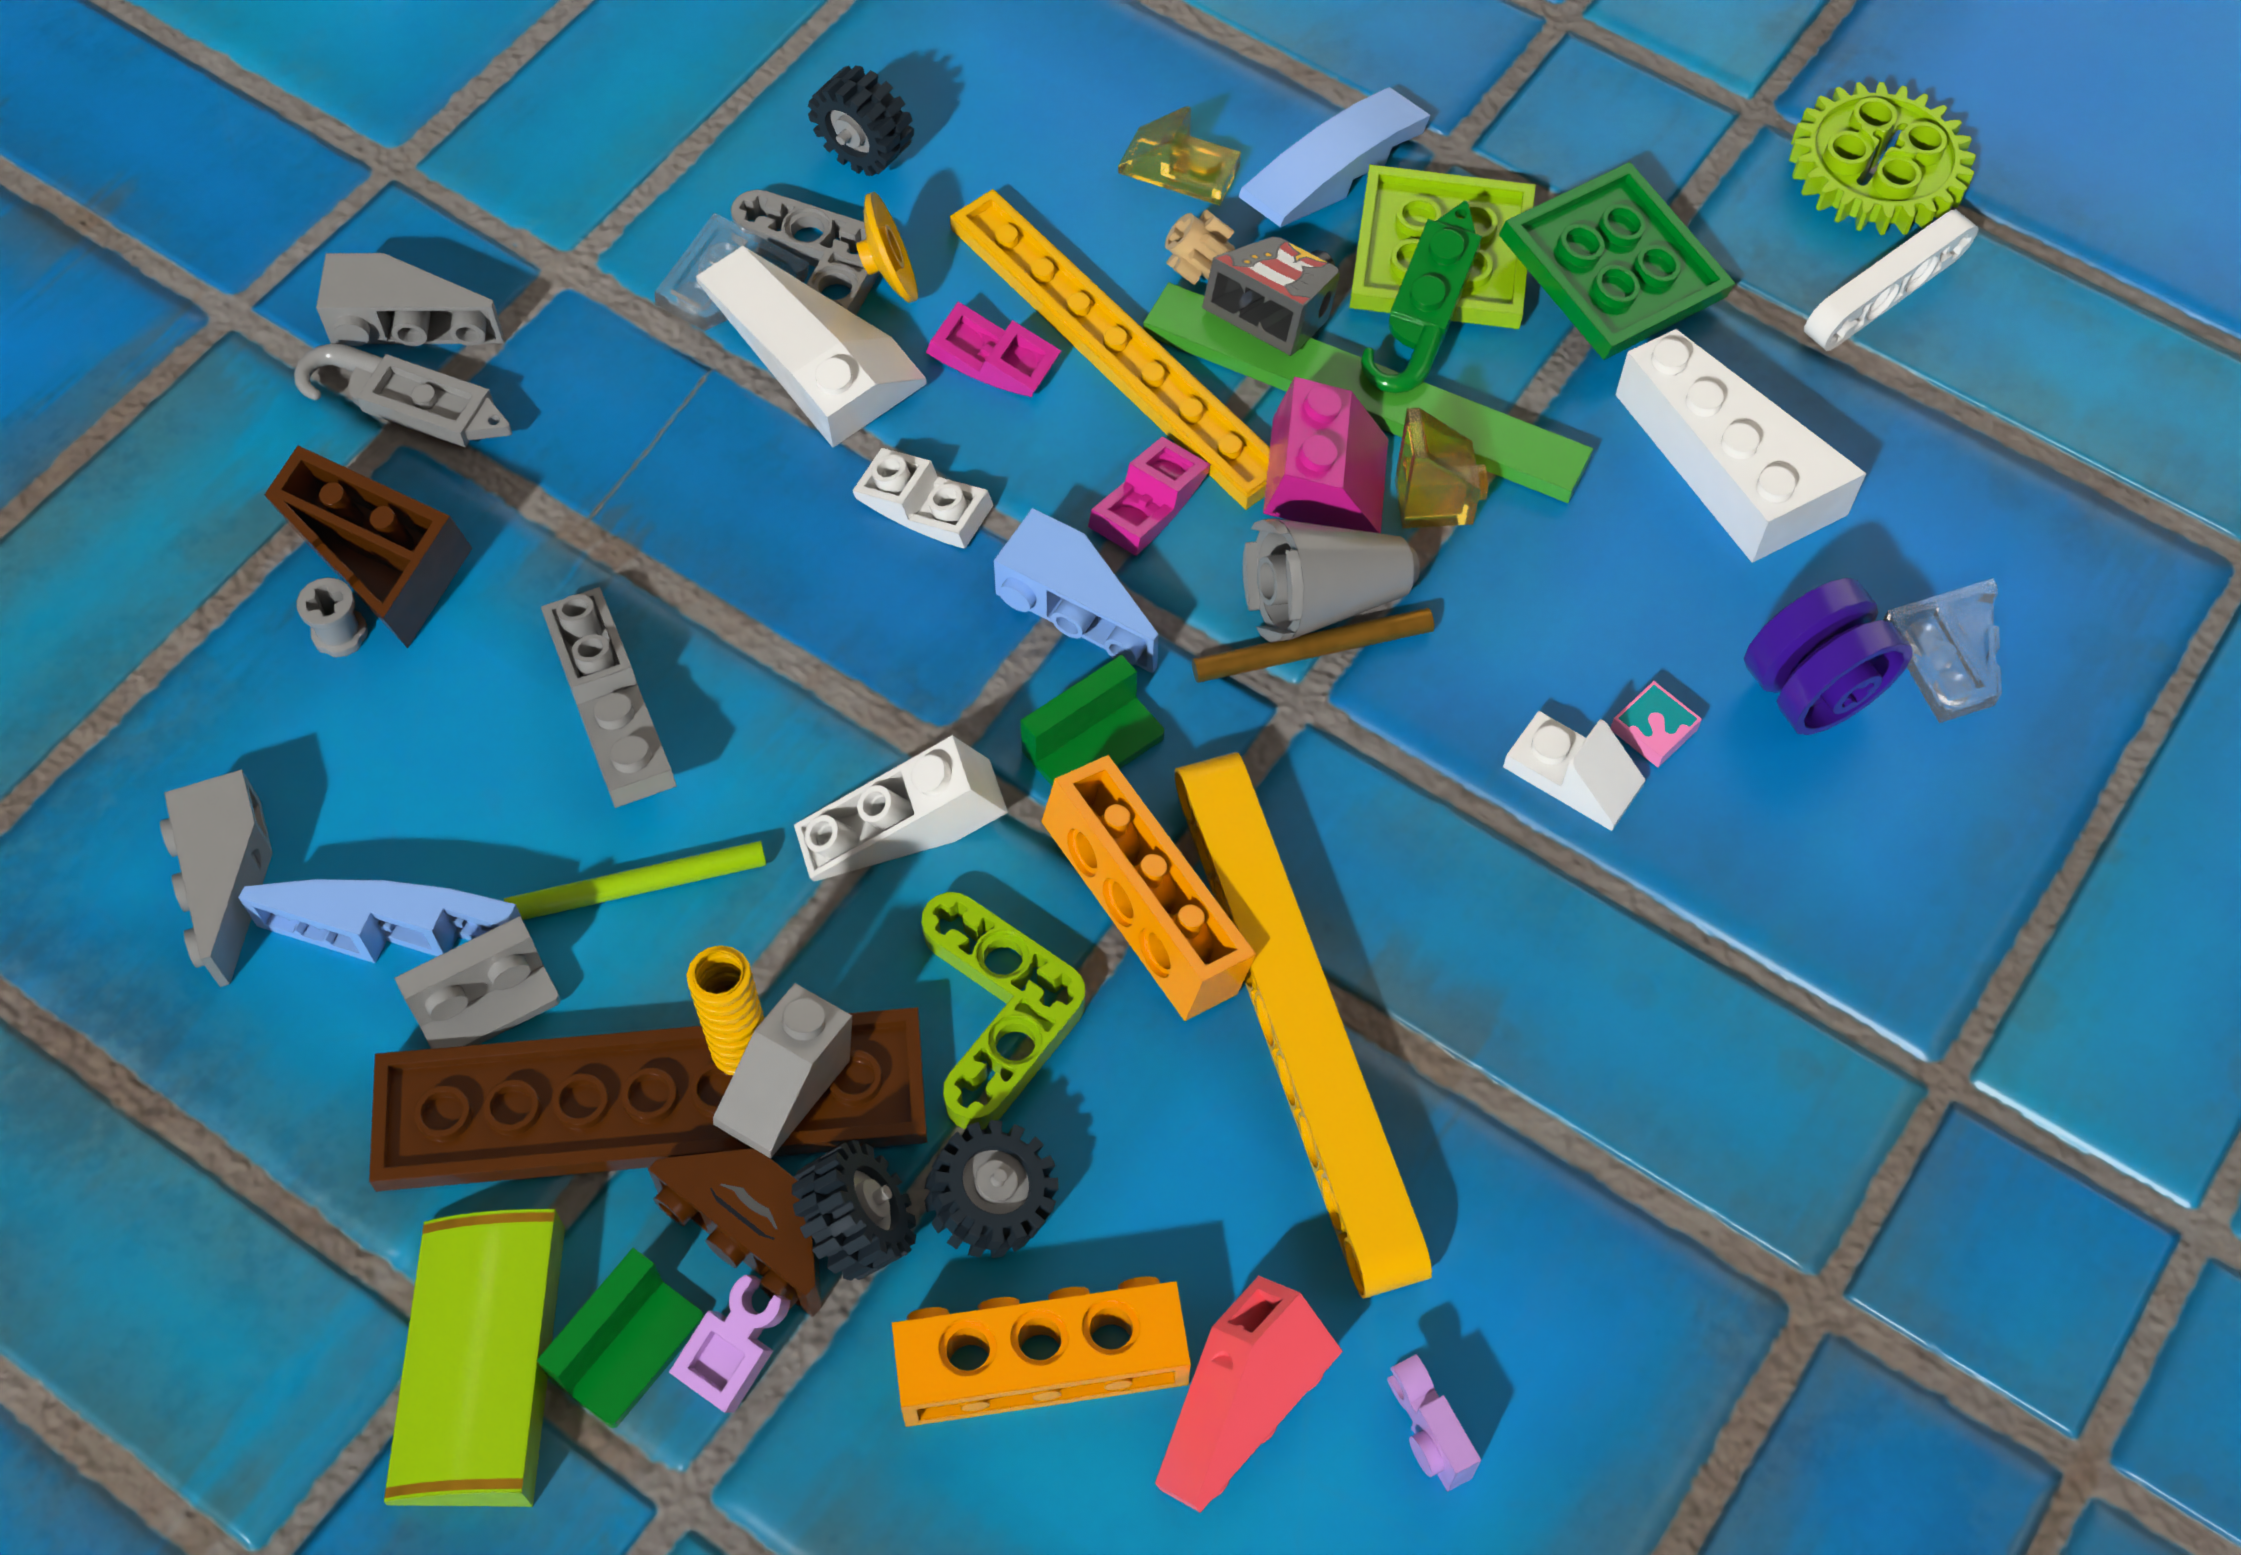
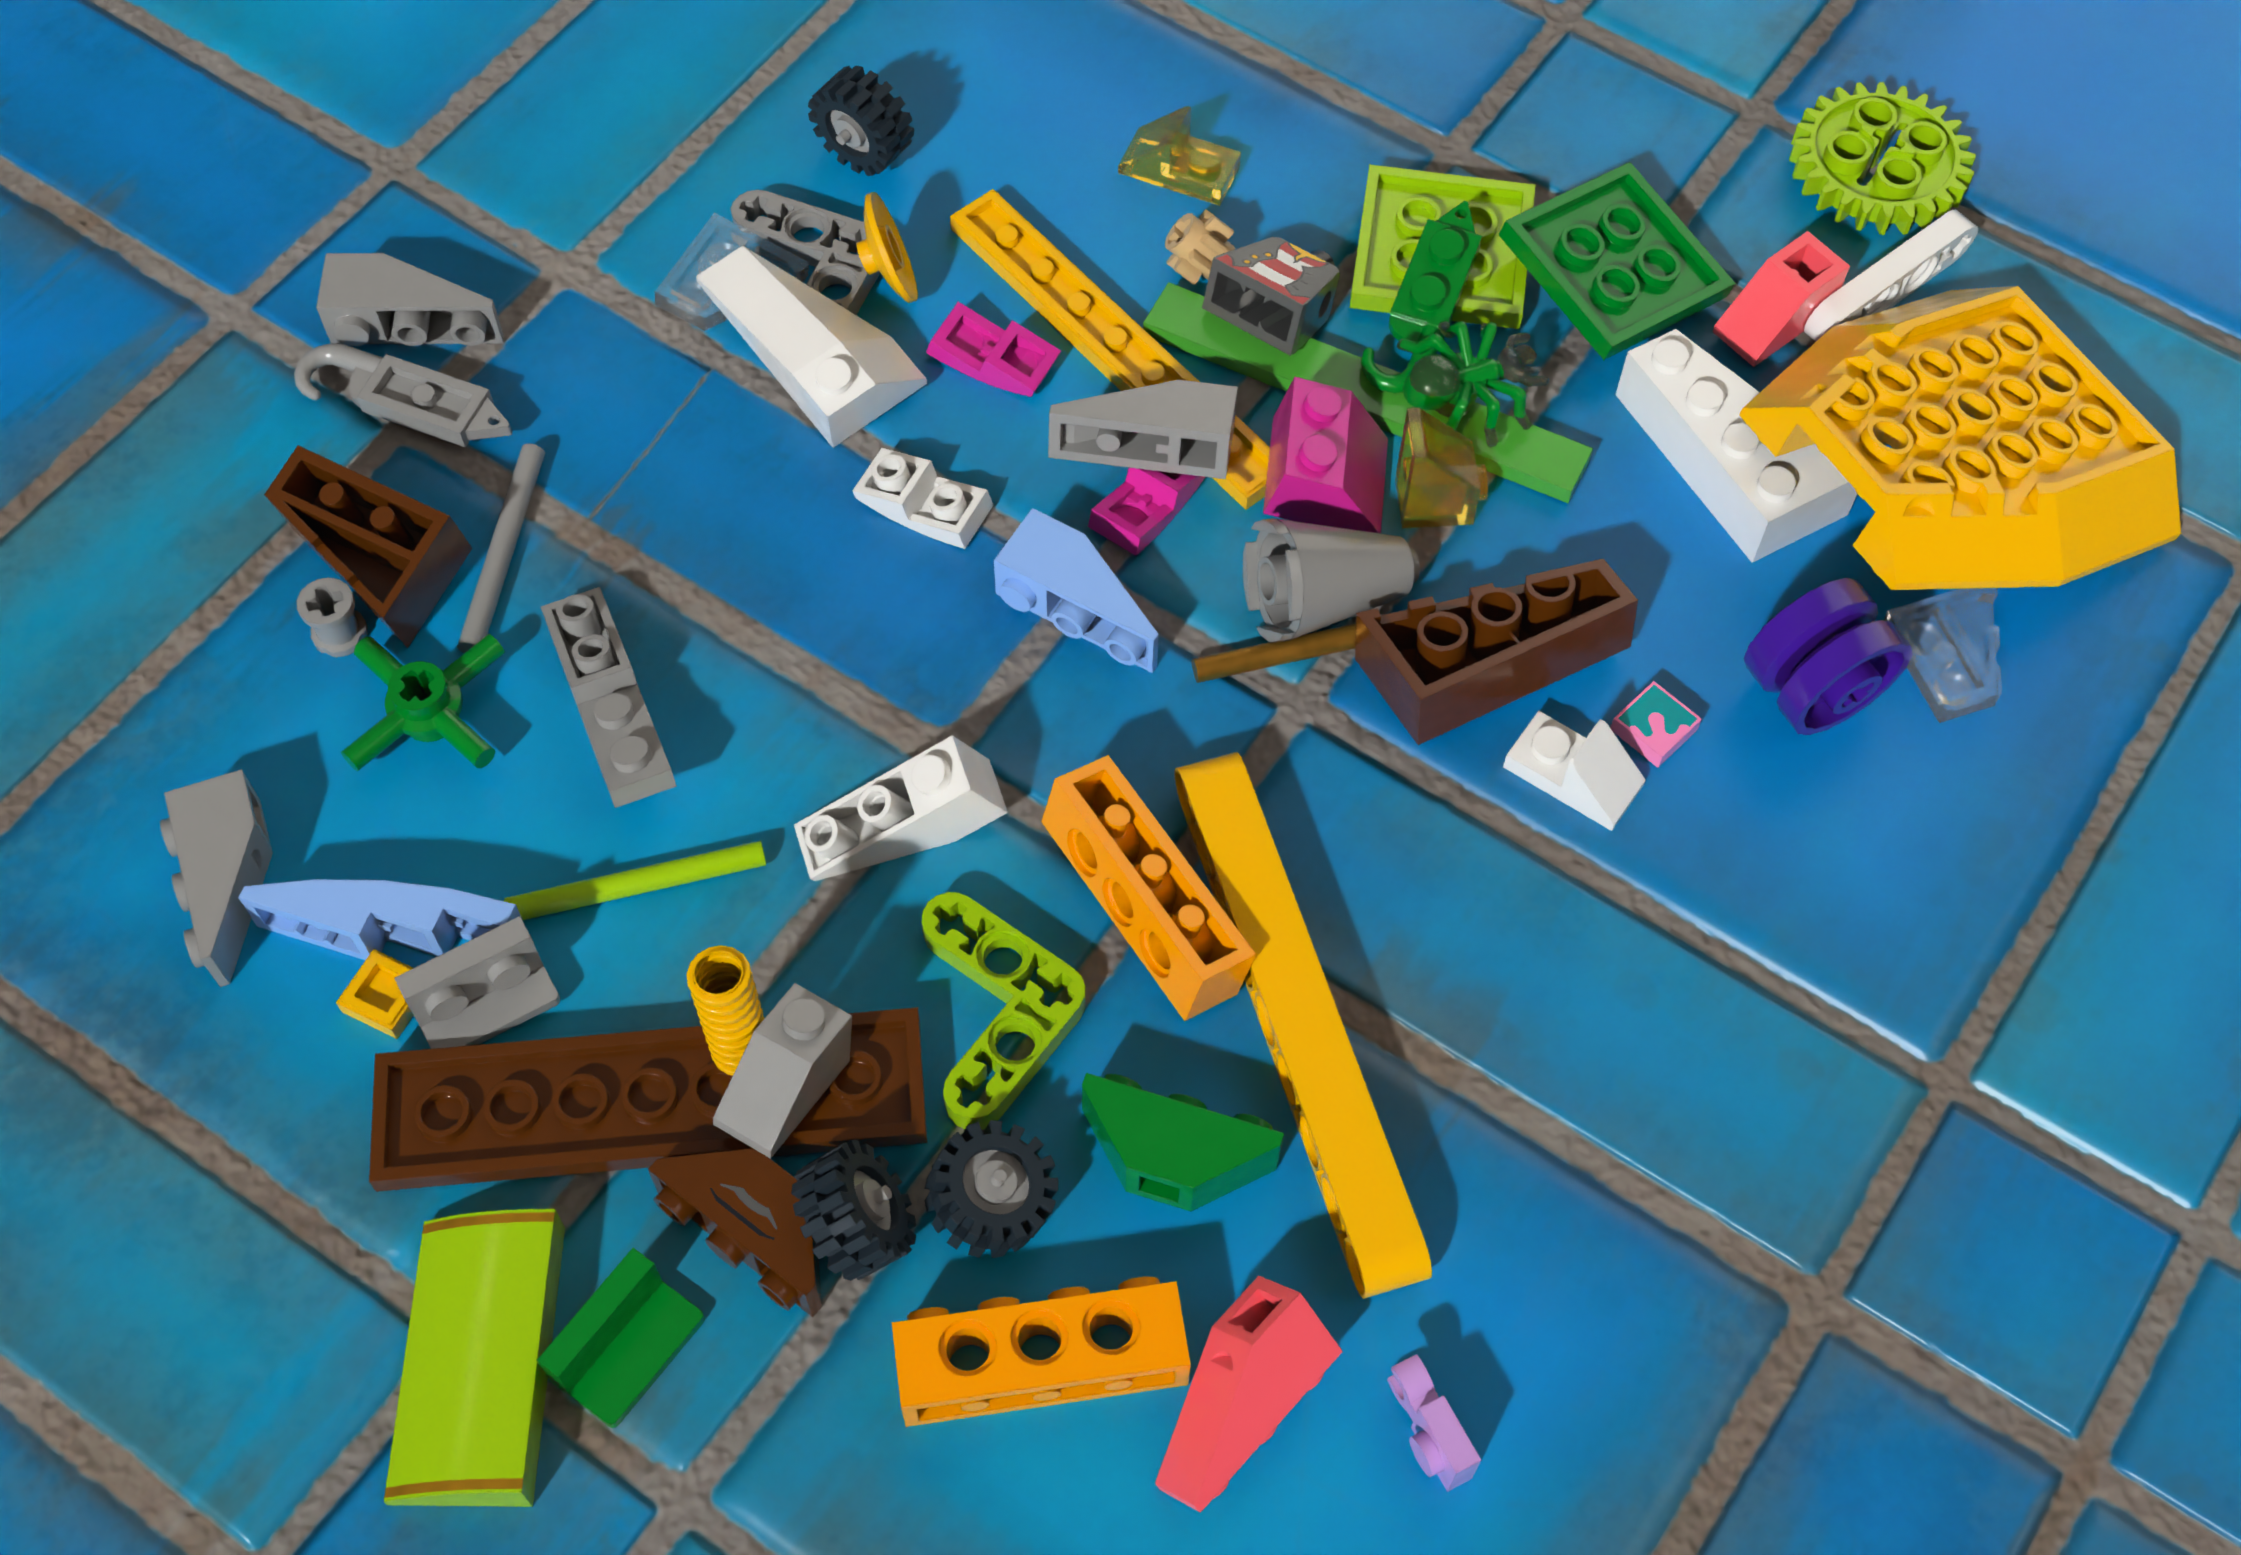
(375, 996): none -> yellow tile
(423, 702): none -> green bar
(501, 547): none -> light grey bar
(725, 1351): lavender plate -> none
(1090, 722): green panel -> none
(1151, 427): none -> light grey slope
(1174, 1145): none -> green slope
(1327, 159): light blue slope -> none
(1456, 380): none -> animal
(1492, 647): none -> reddish brown wedge
(1781, 298): none -> coral slope
(1998, 500): none -> yellow wedge

